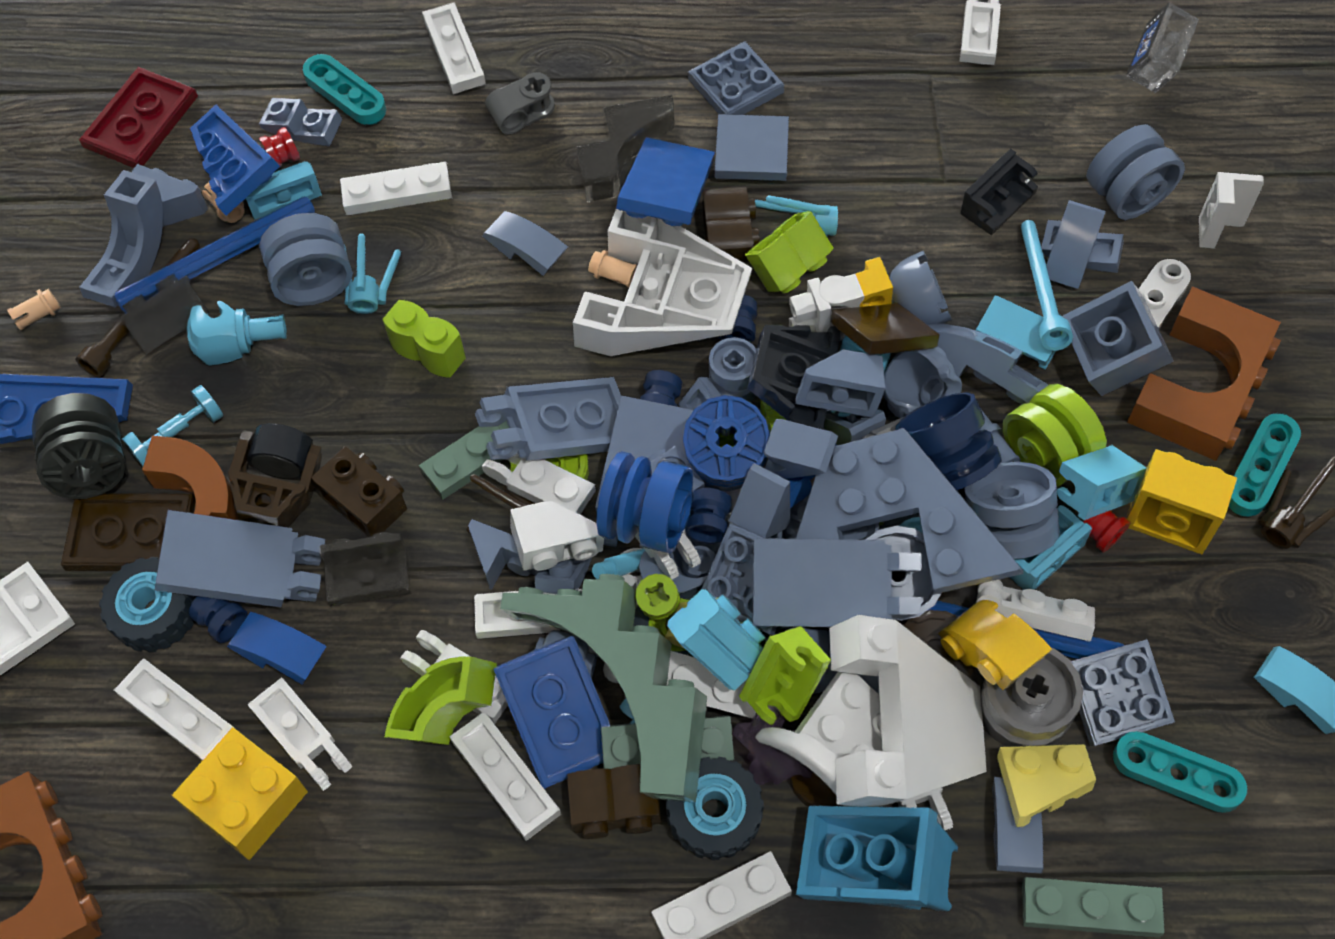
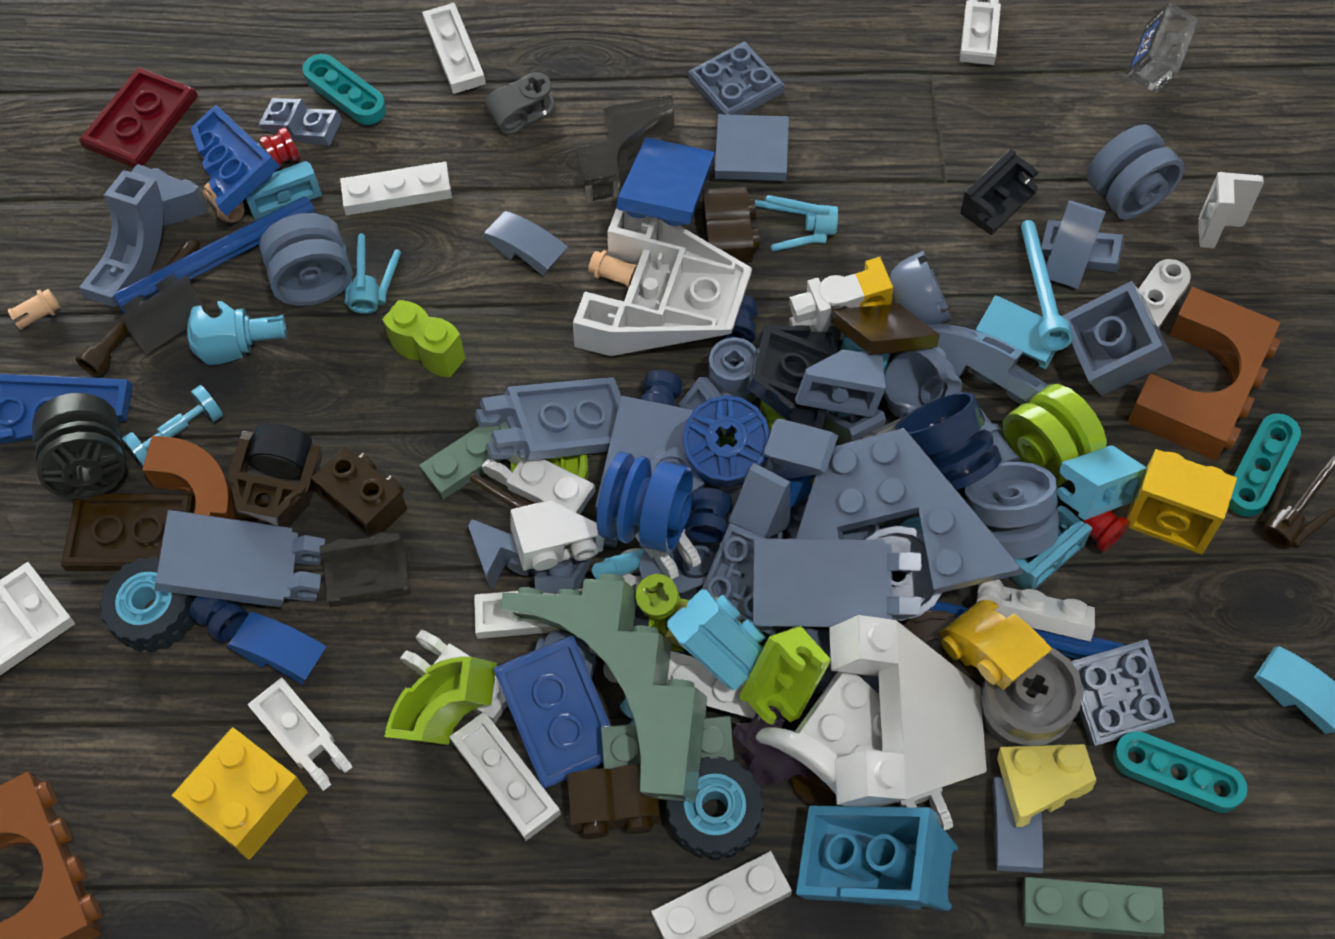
(173, 709): white plate -> none
(790, 252): lime brick -> none

